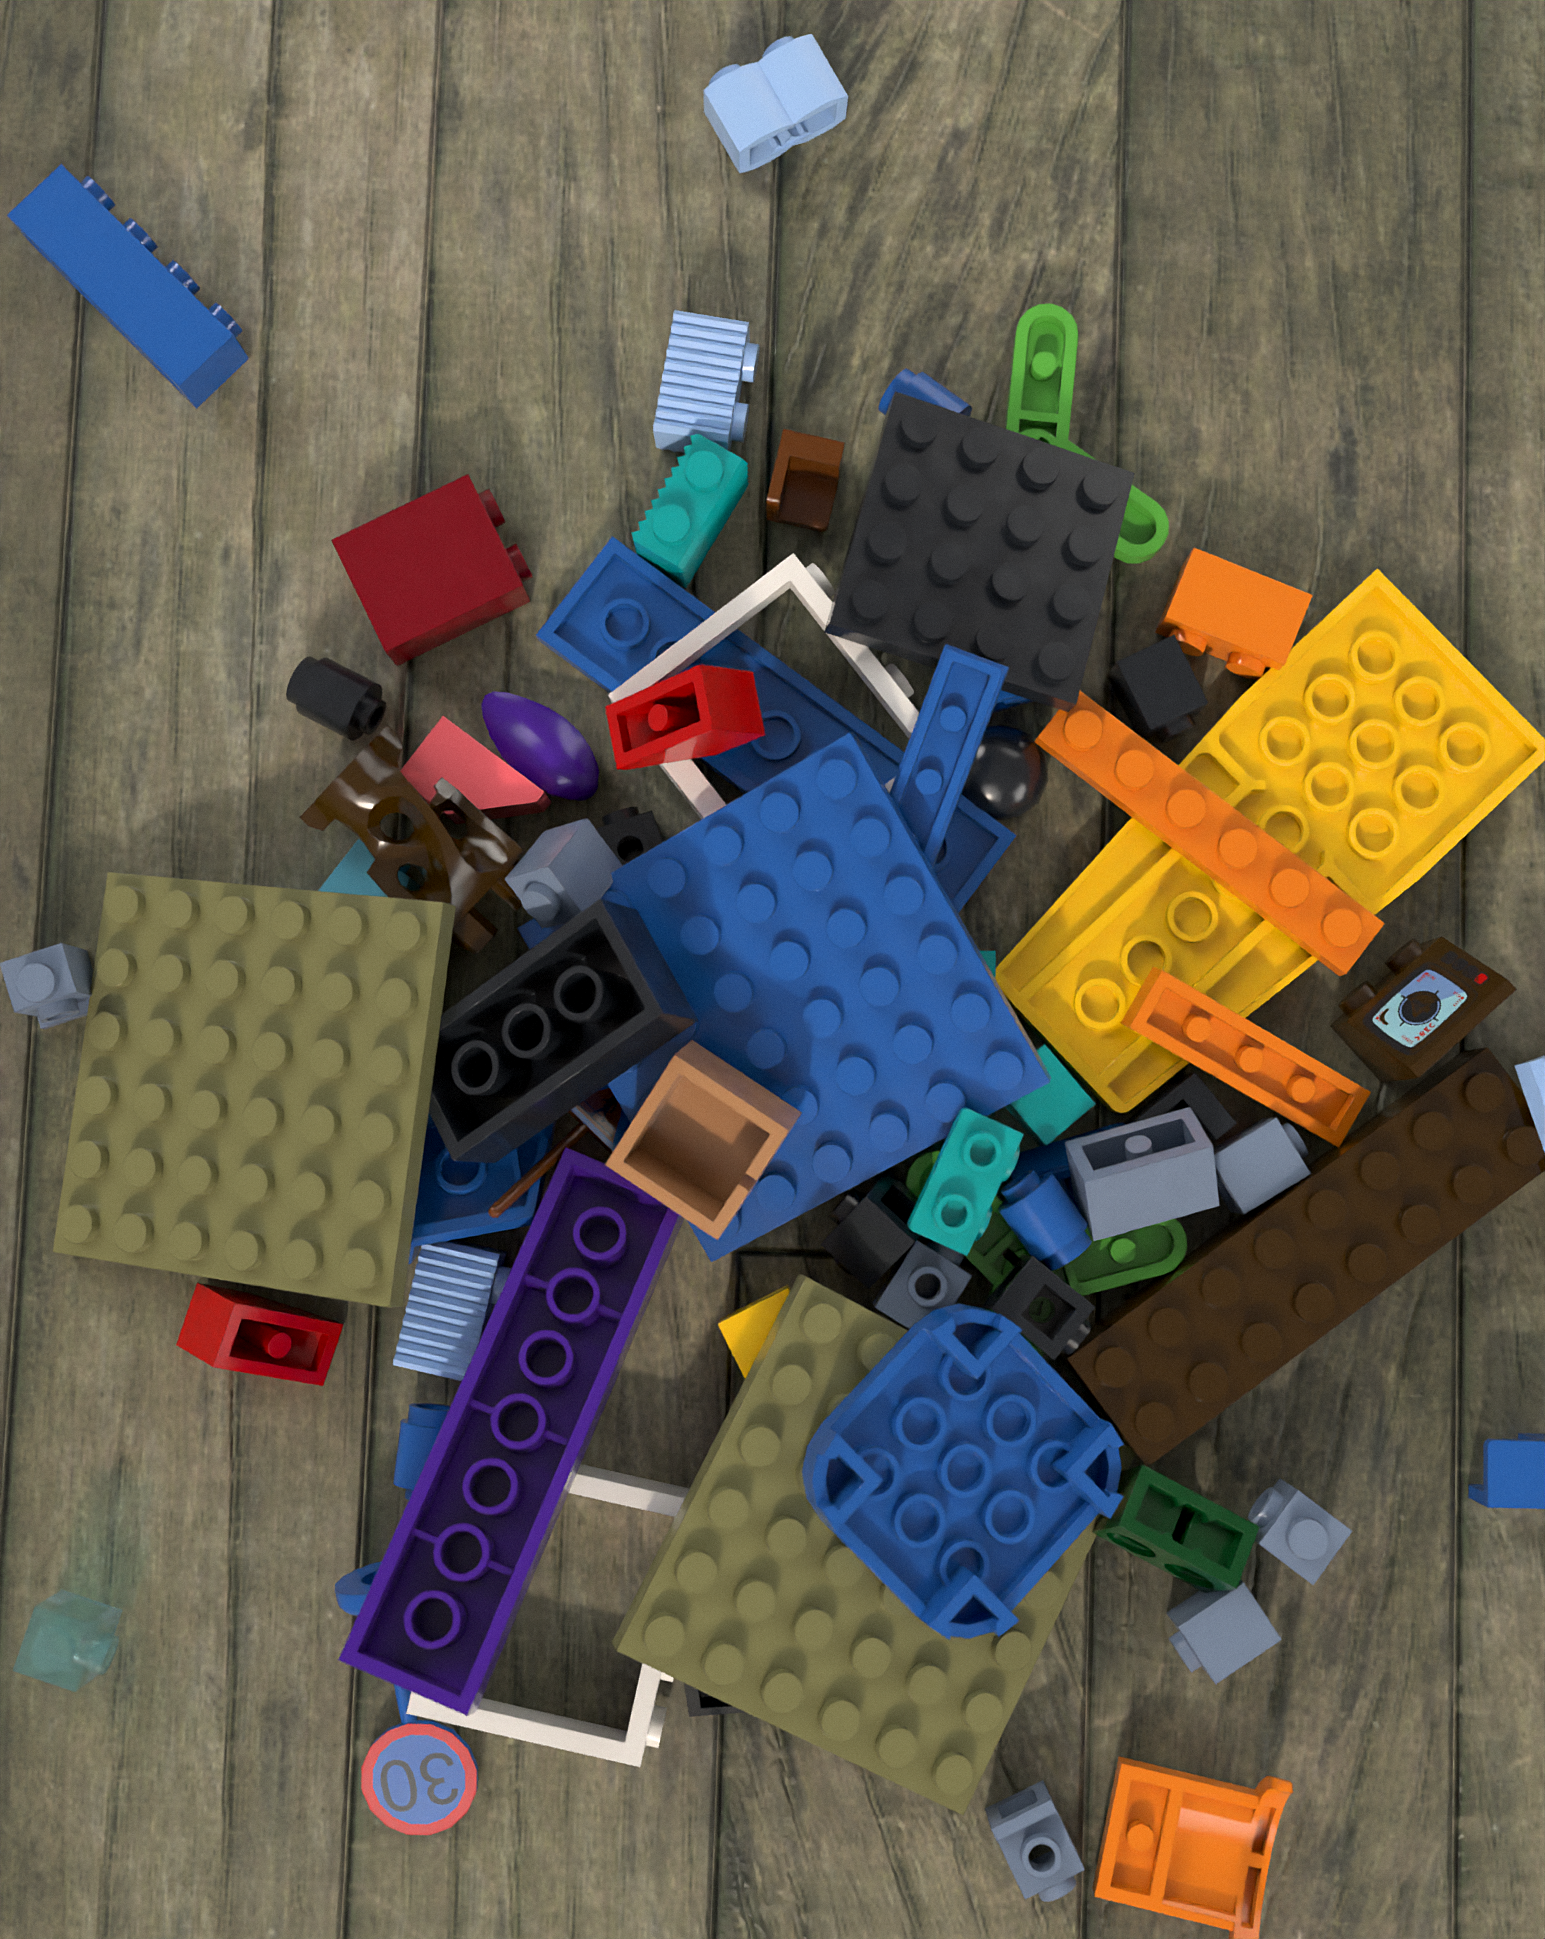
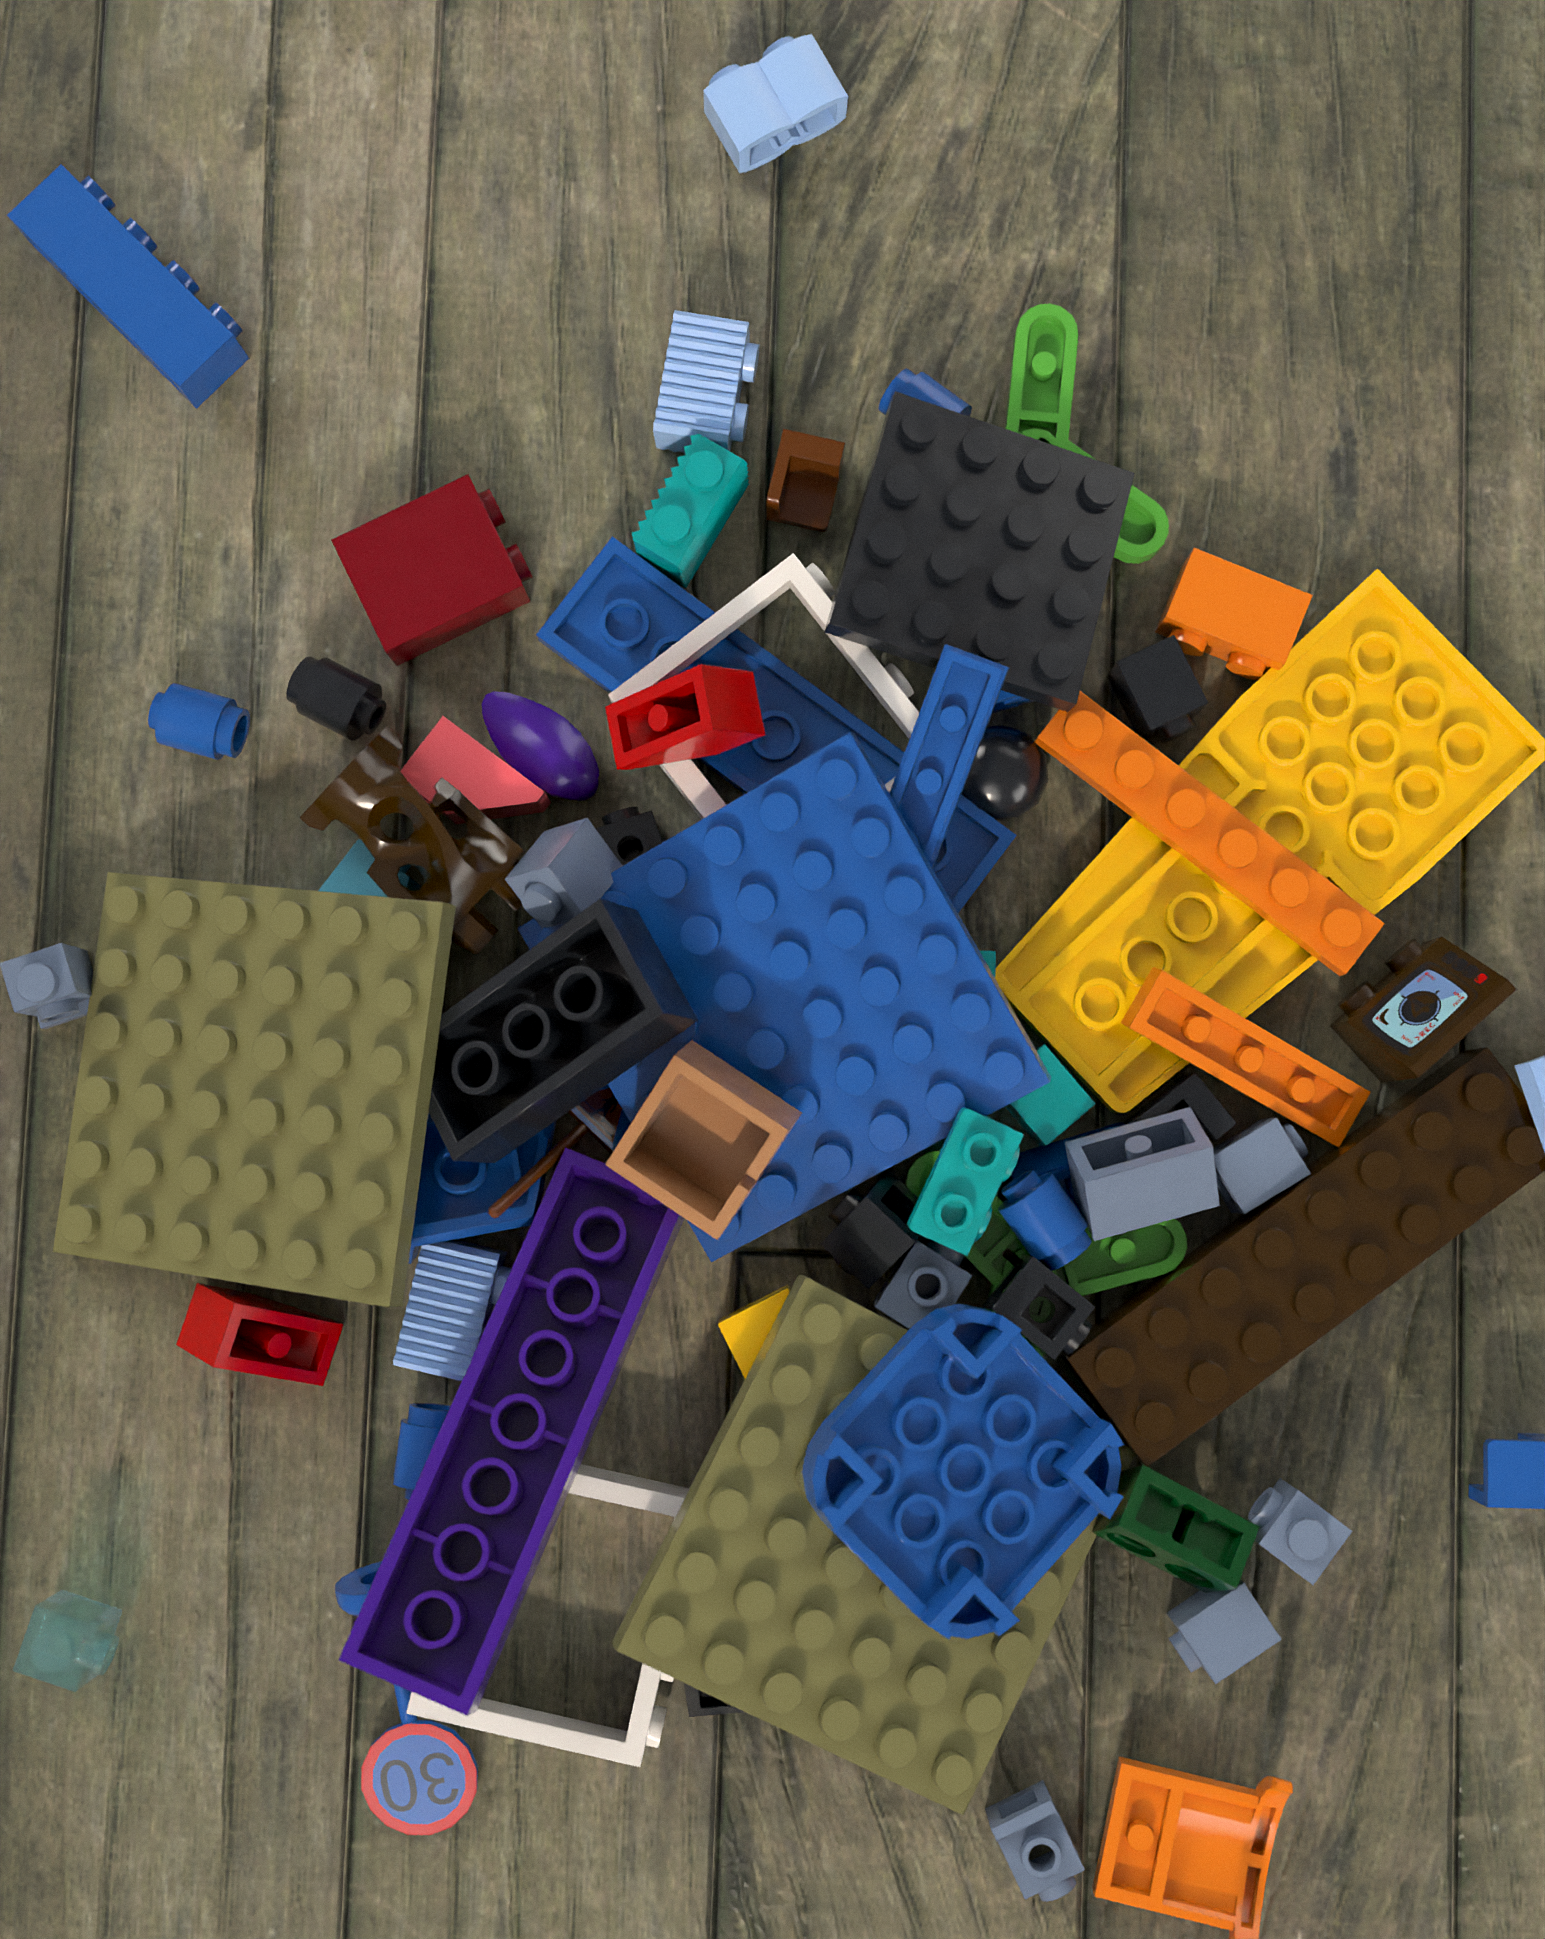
(199, 722): none -> blue brick

